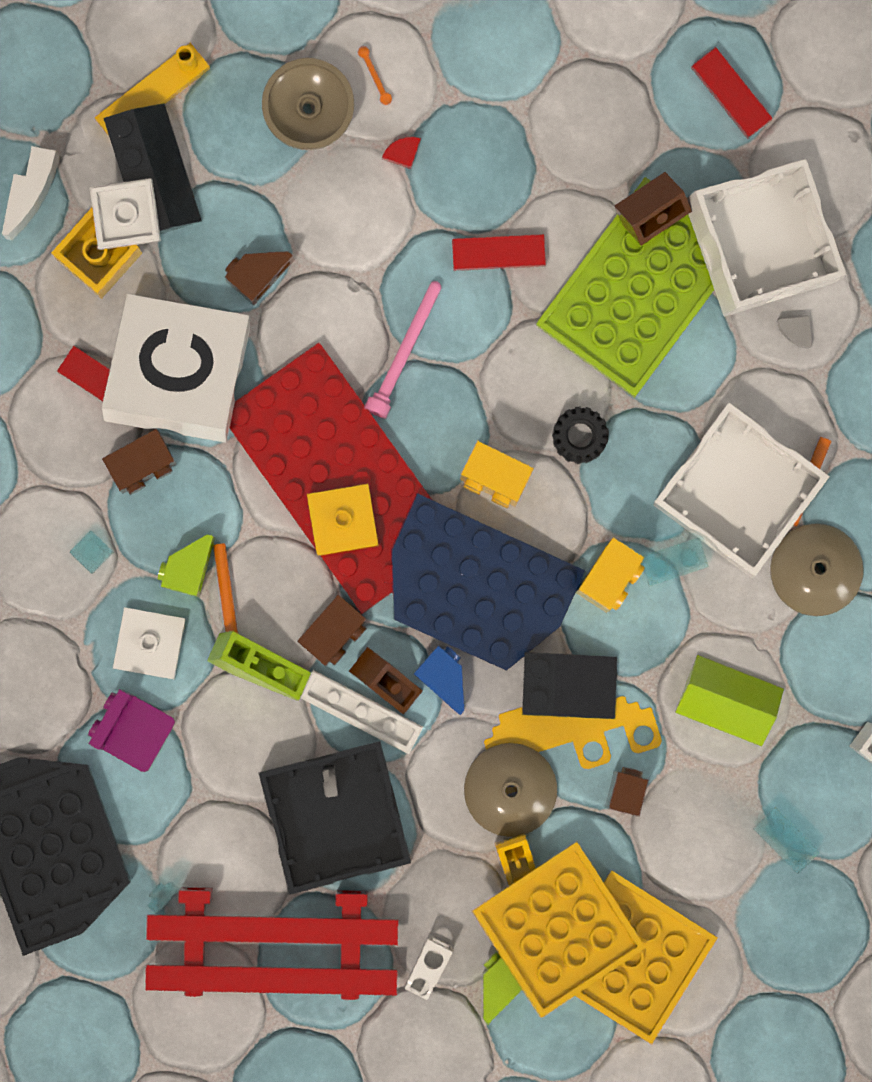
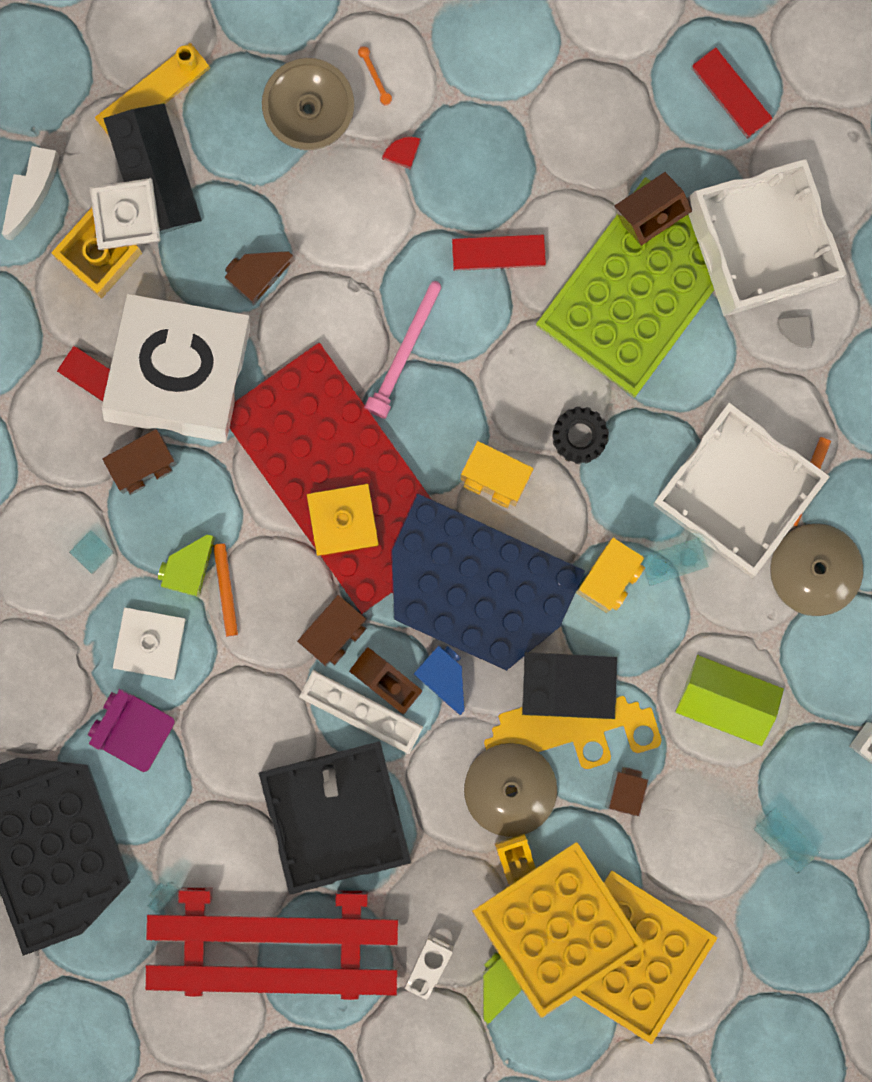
(258, 665): lime slope -> none

